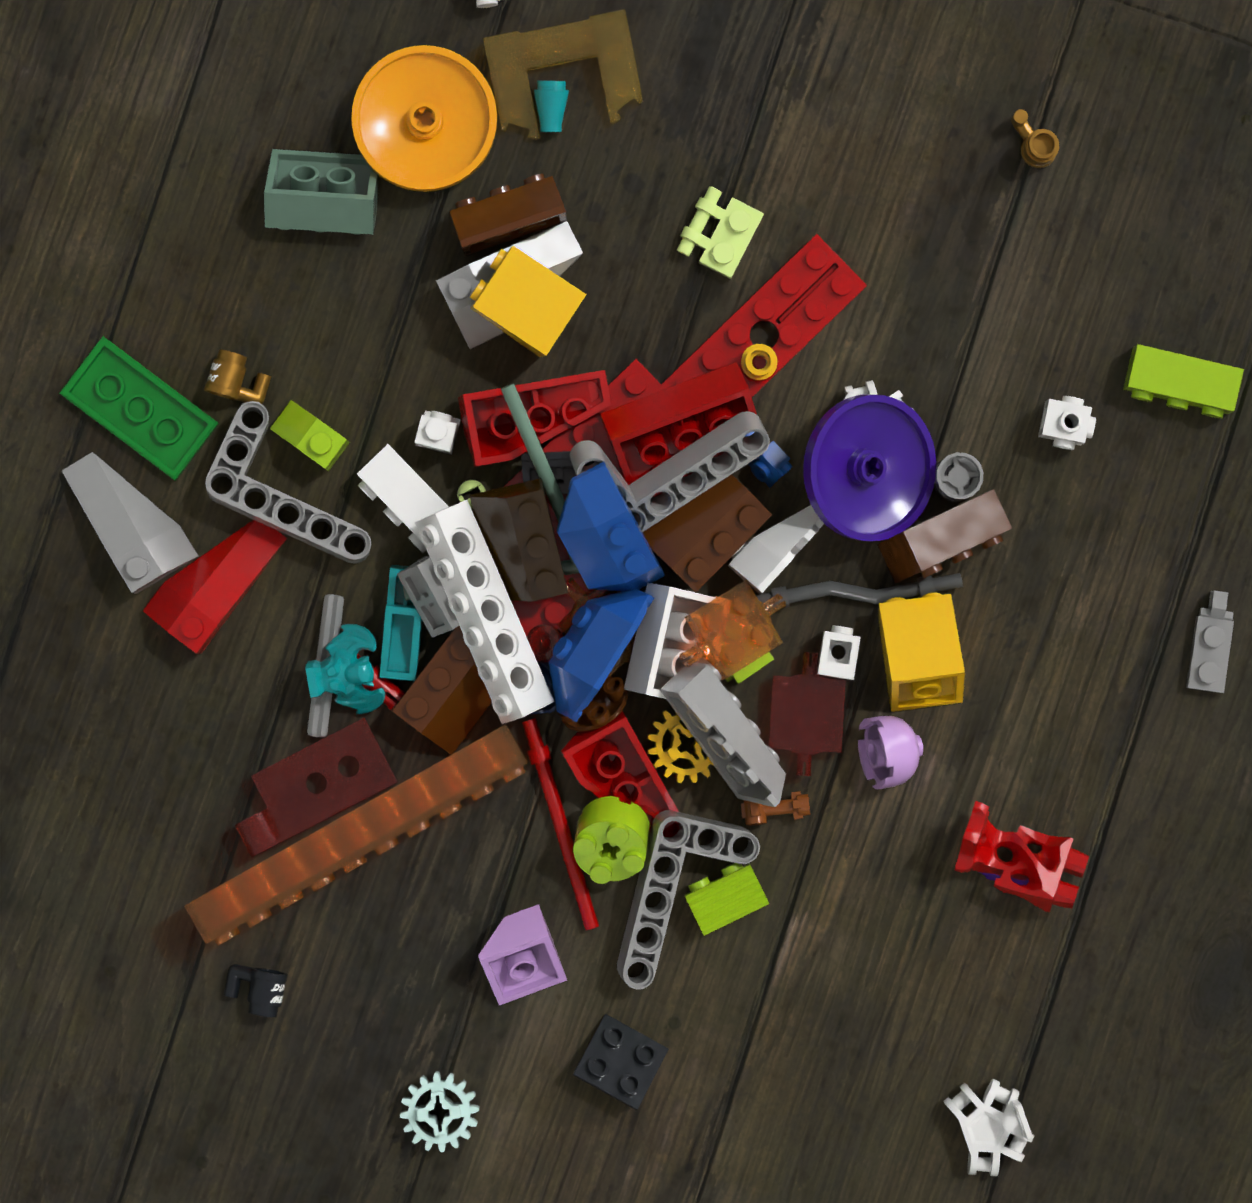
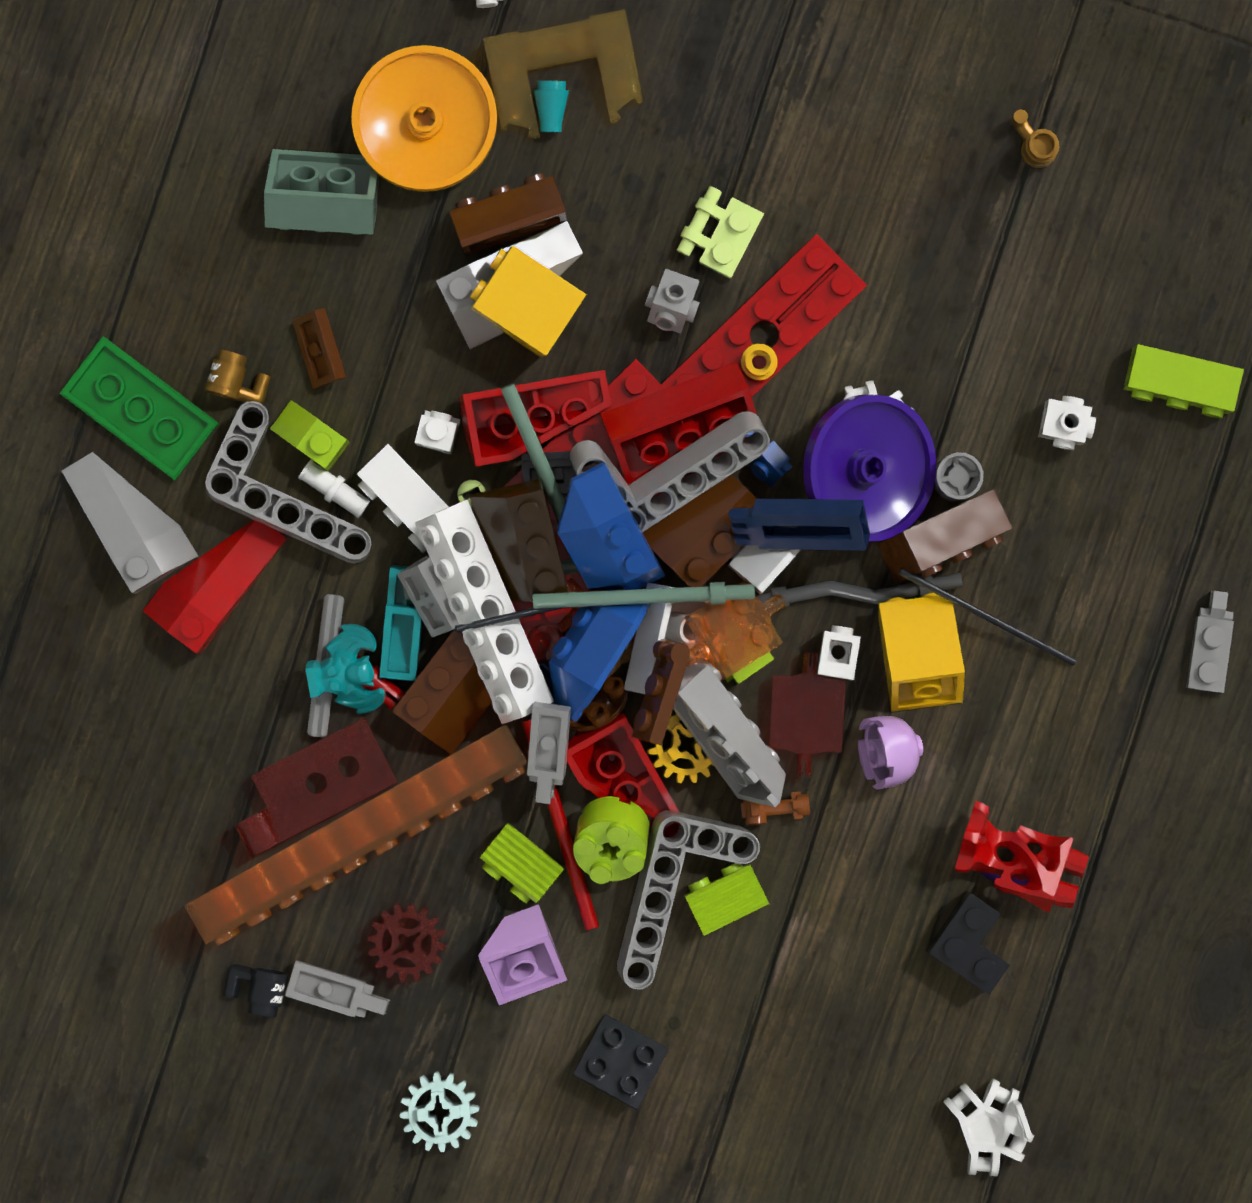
(319, 348): none -> reddish brown plate
(334, 488): none -> white pin
(334, 991): none -> light grey hinge
(417, 956): none -> clear red gear
(506, 617): none -> black piece
(521, 864): none -> lime brick
(548, 748): none -> light grey hinge
(661, 691): none -> reddish brown plate
(672, 301): none -> light grey brick
(715, 593): none -> sand green bar
(802, 524): none -> dark blue hinge
(960, 947): none -> black brick
(986, 616): none -> black axle

